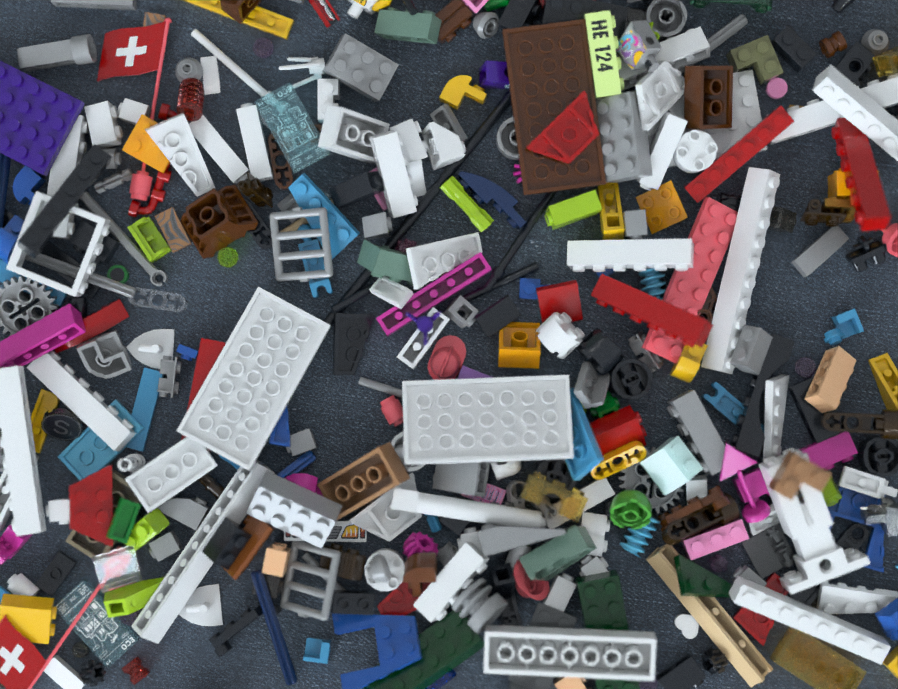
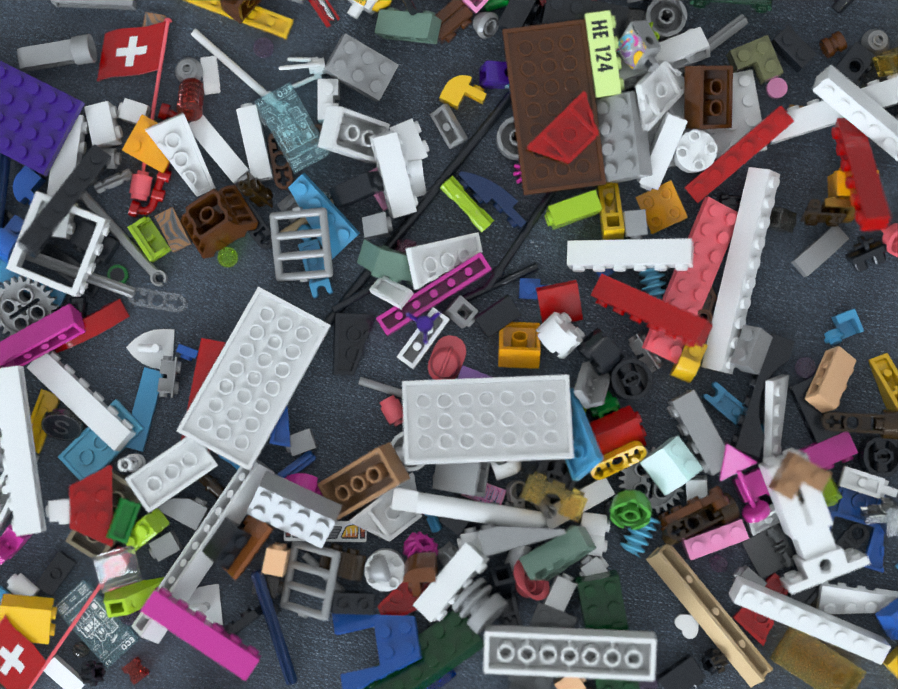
(105, 355): light grey brick -> none
(201, 633): none -> dark pink brick
(317, 650): dark azure panel -> none
(443, 145): white slope -> none
(698, 581): dark green wing -> none

